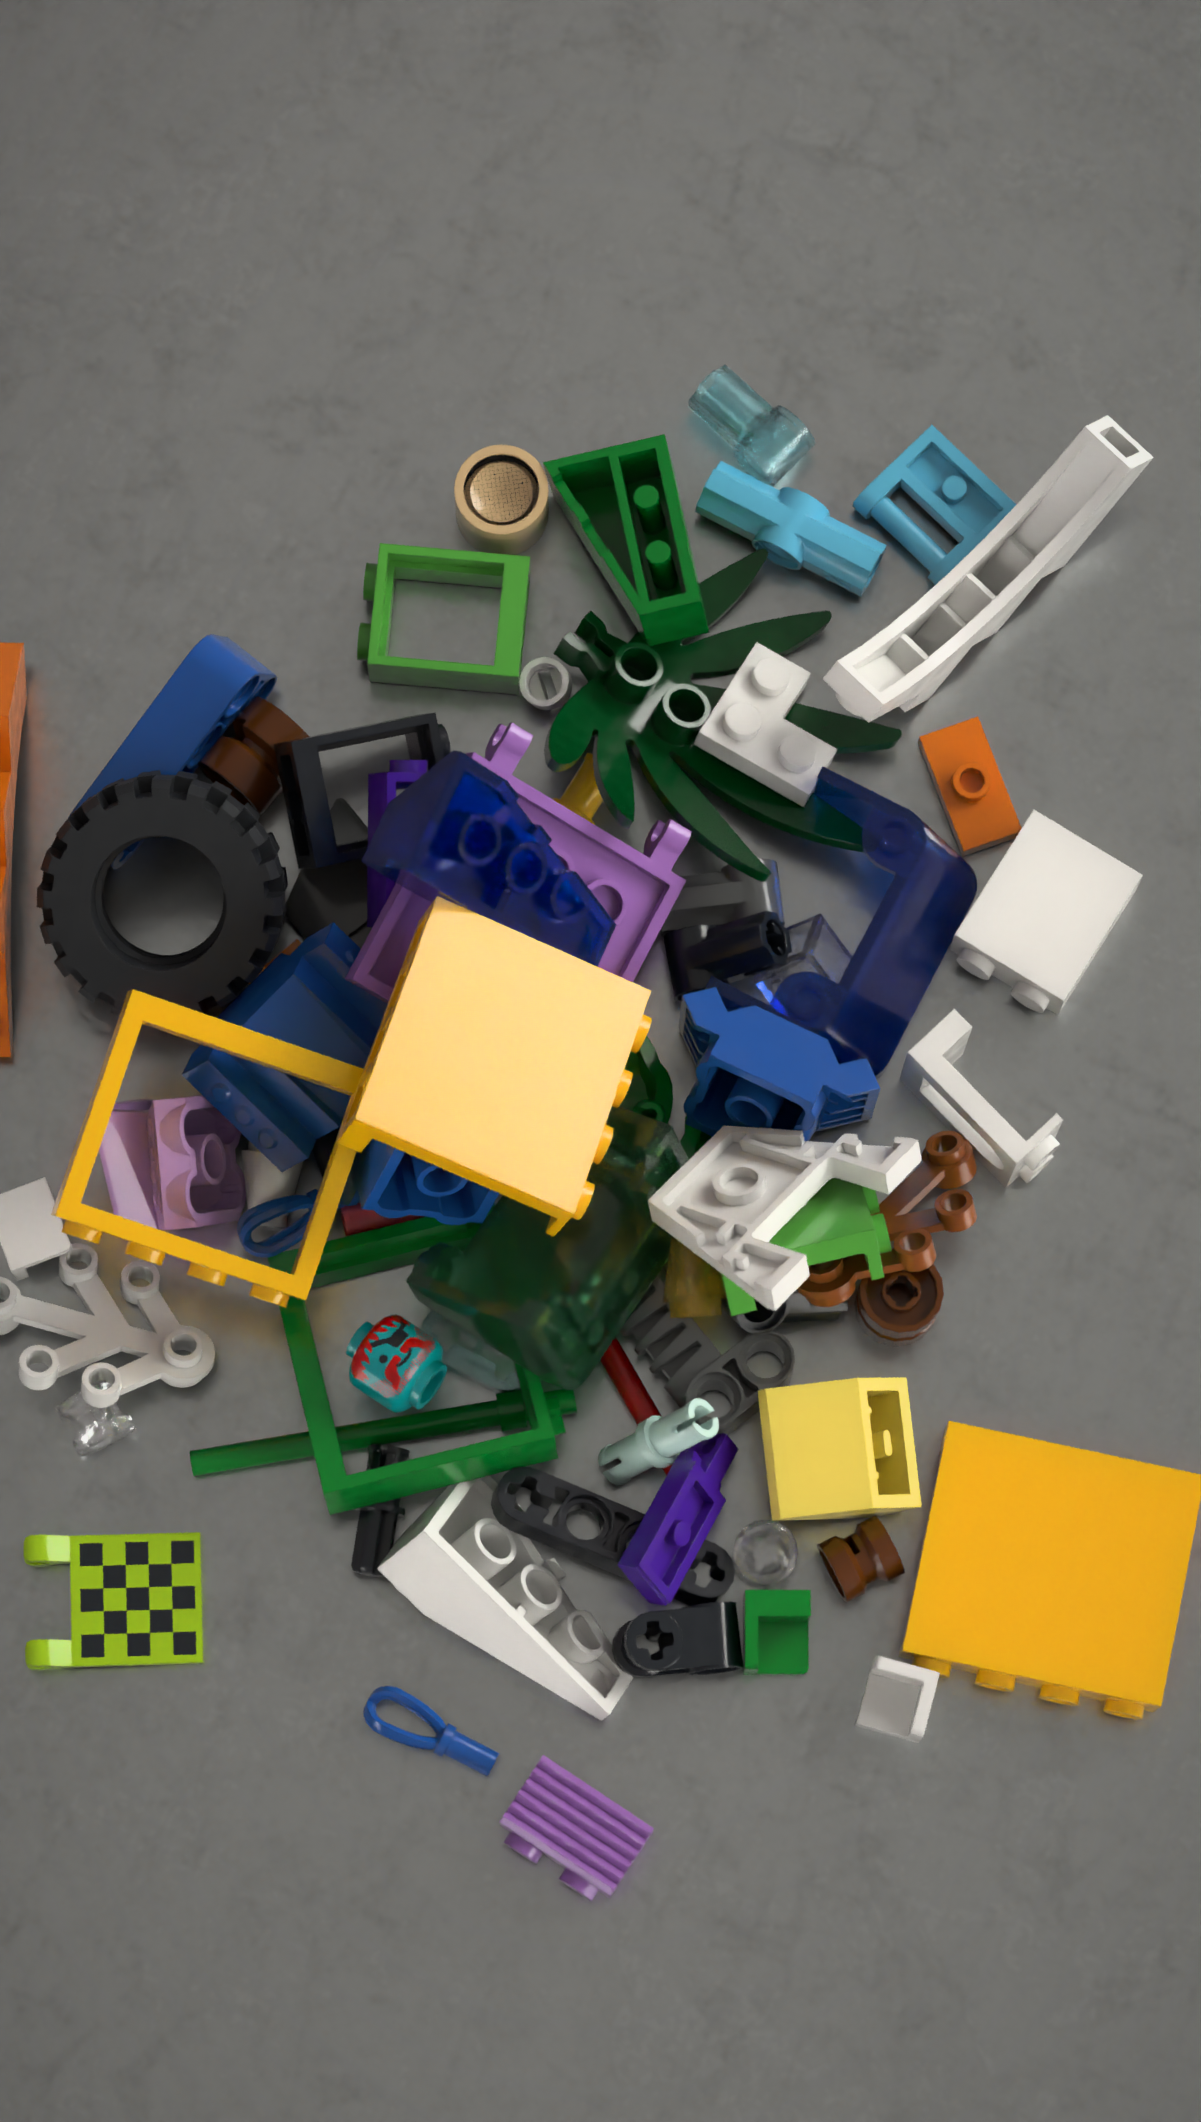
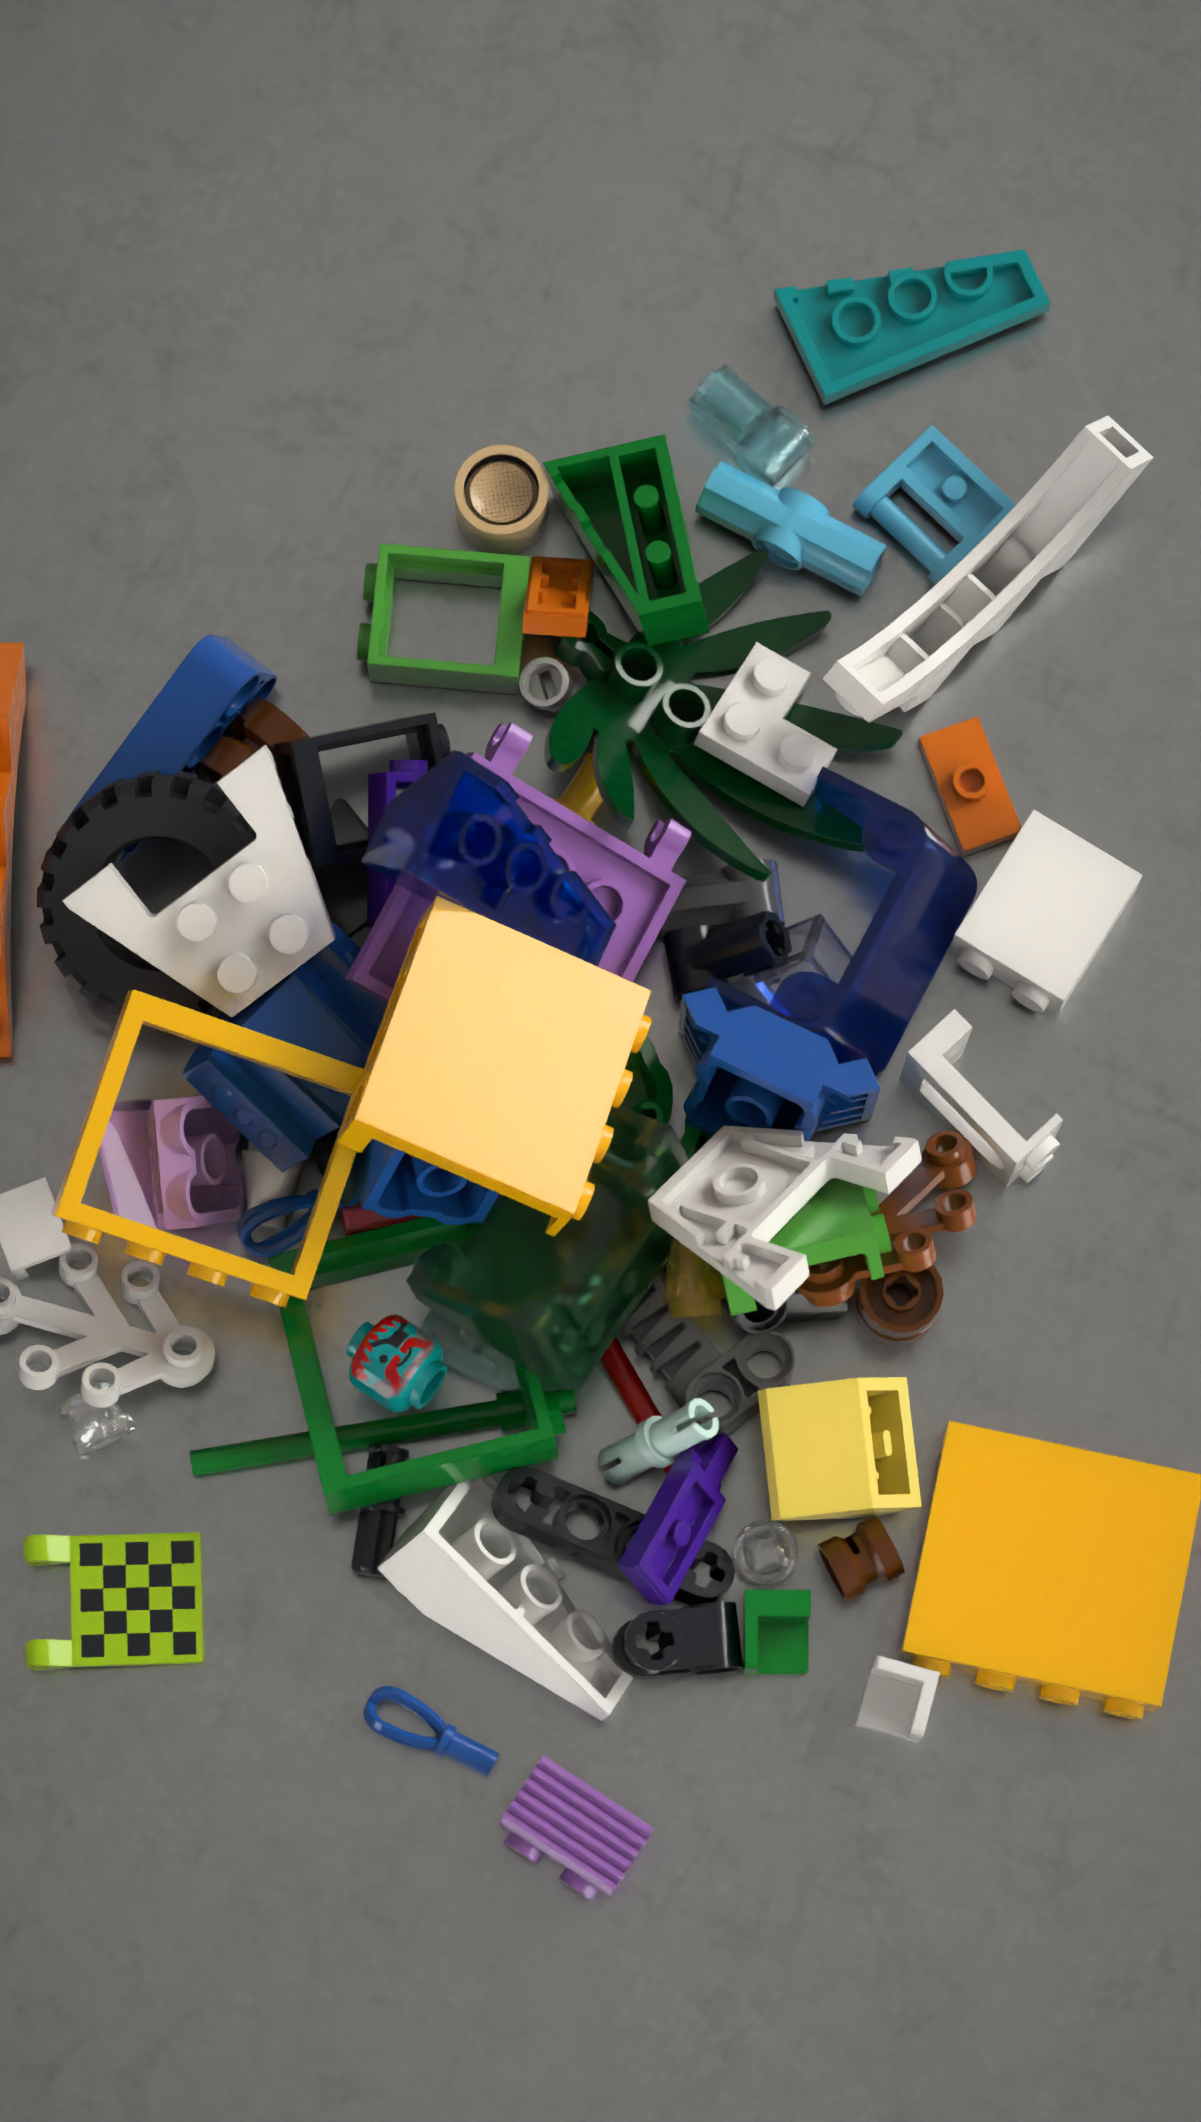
(239, 923): none -> white wing
(558, 597): none -> orange plate
(891, 323): none -> teal wing

